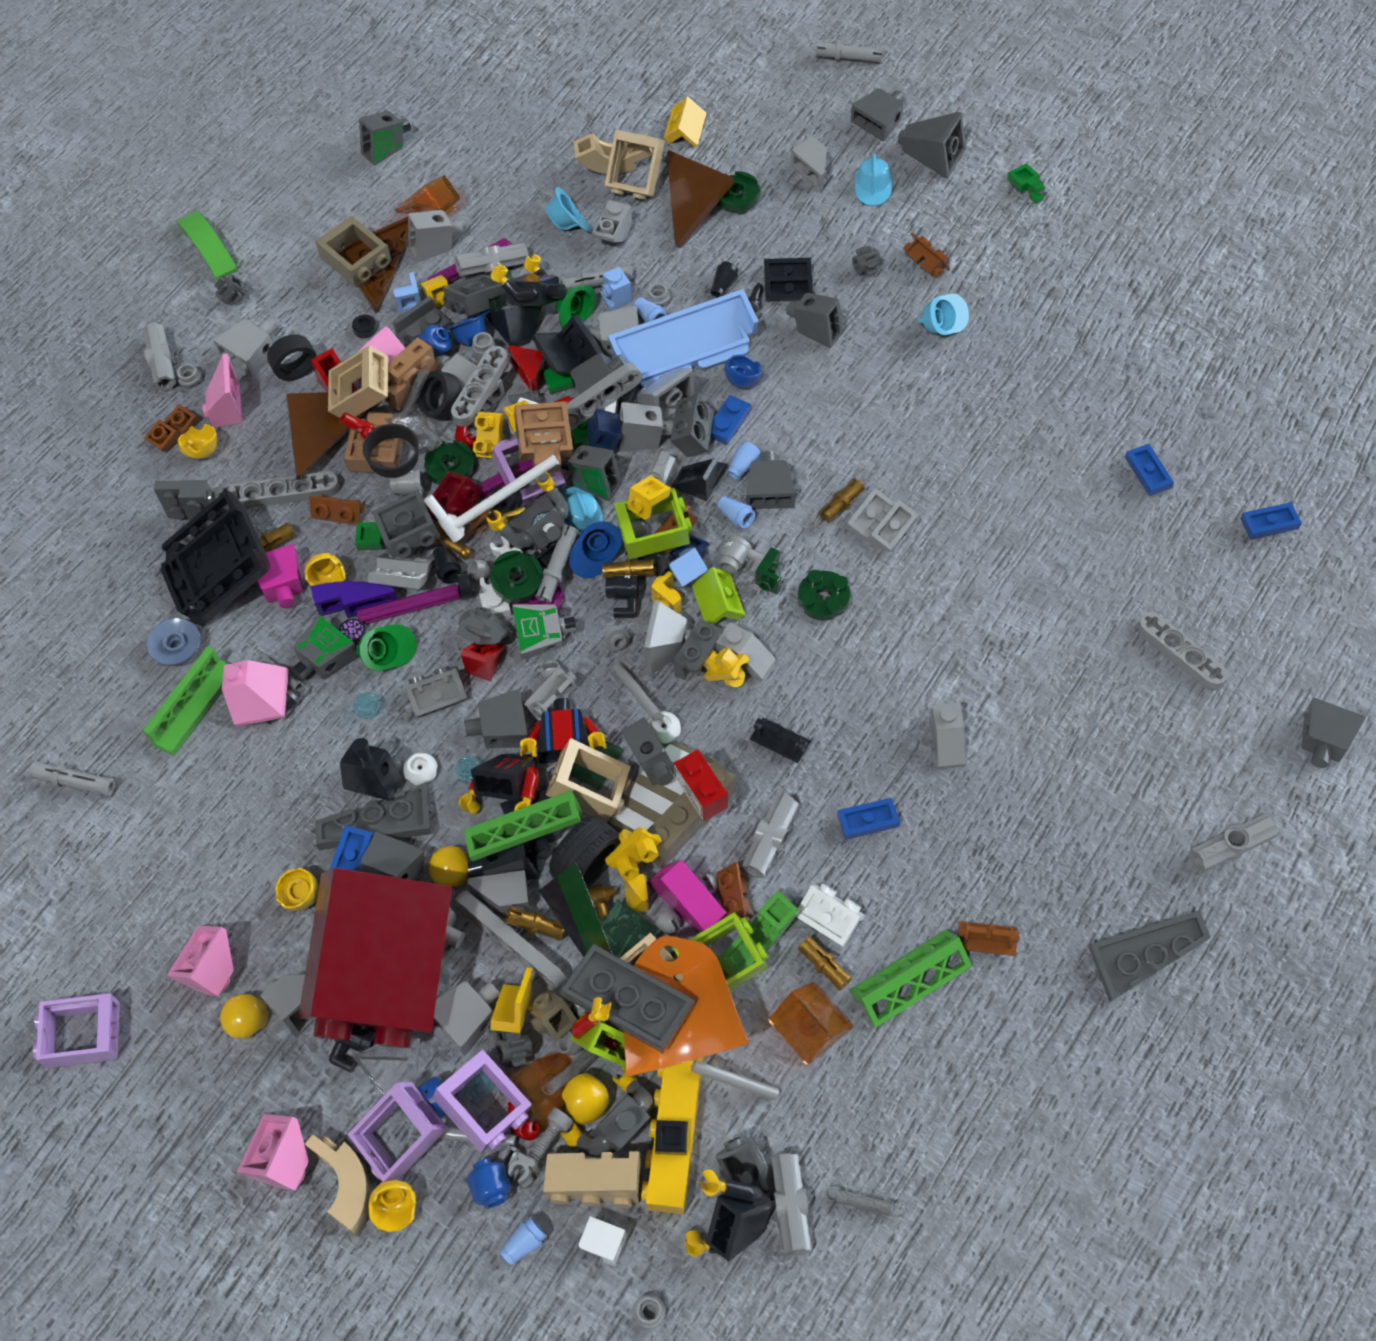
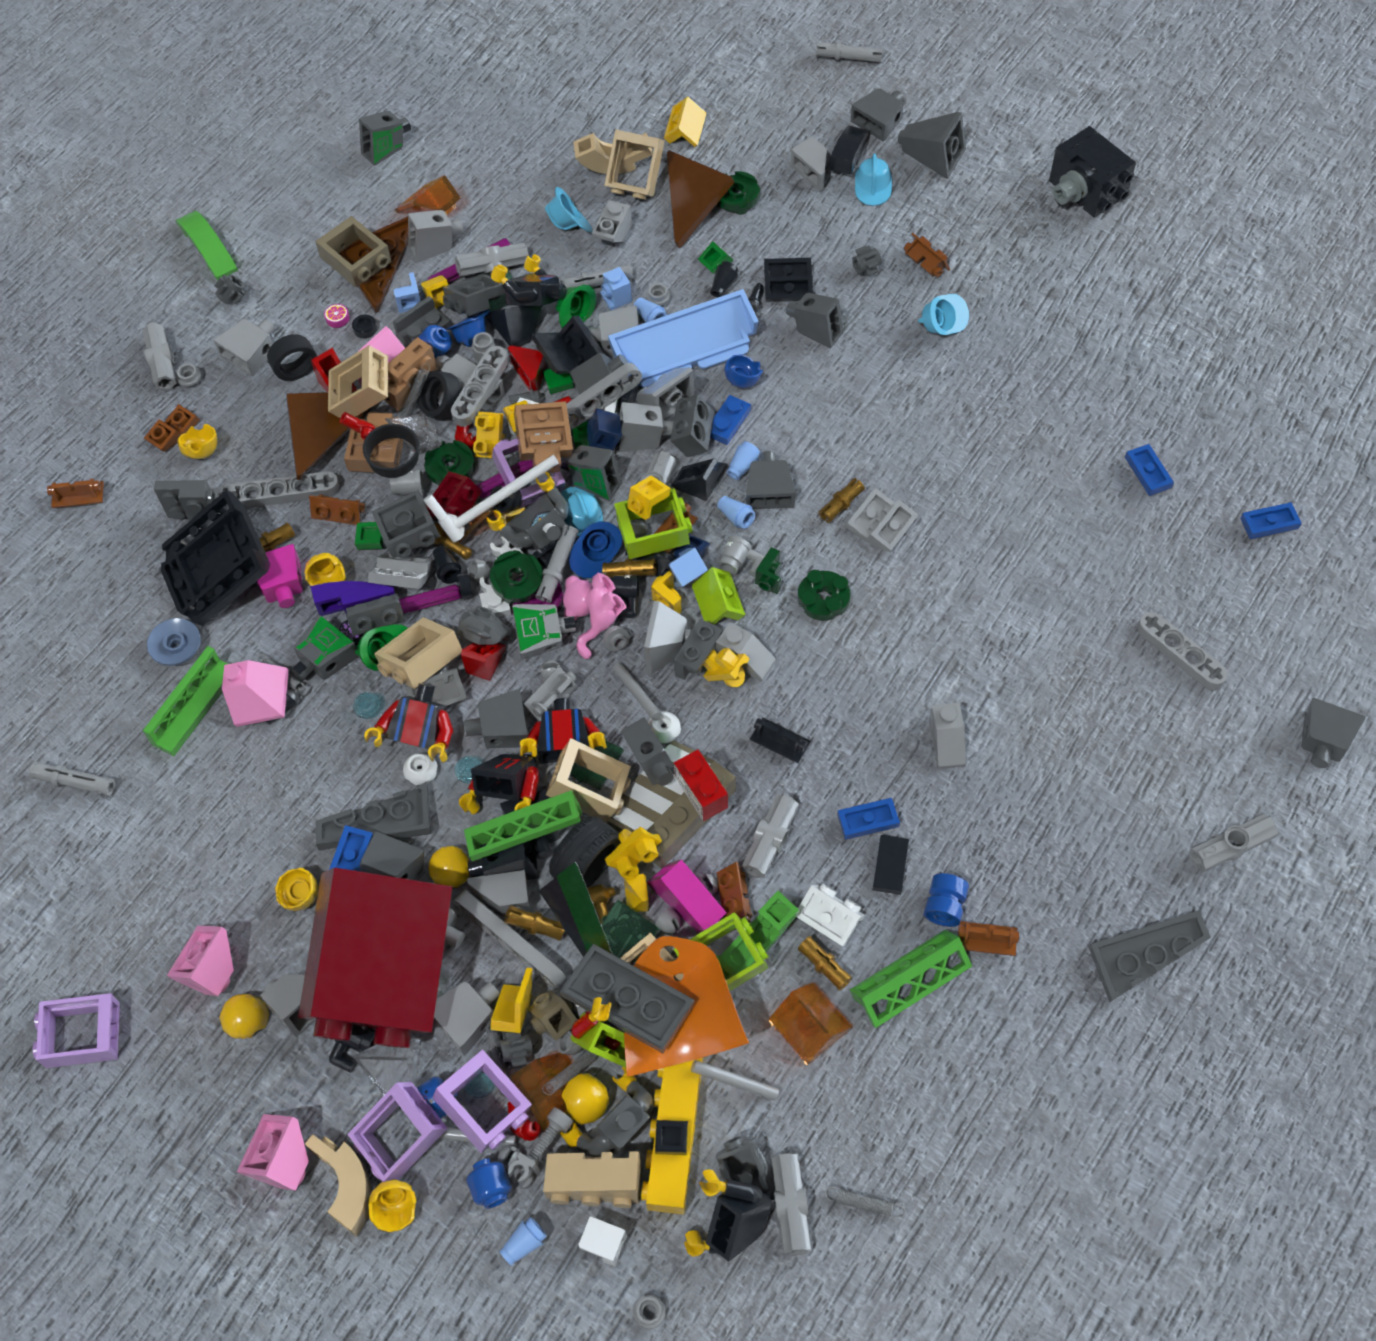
(76, 494): none -> dark orange hinge
(223, 396): bright pink slope -> none
(336, 315): none -> dark pink tile
(369, 771): black torso -> none
(374, 614): none -> dark grey bracket
(416, 723): none -> torso
(440, 649): none -> tan window
(593, 599): none -> bright pink animal
(713, 257): none -> green slope
(848, 149): none -> black slope
(890, 864): none -> black tile
(946, 899): none -> blue wheel
(1027, 179): green plate -> none
(1091, 172): none -> black piece

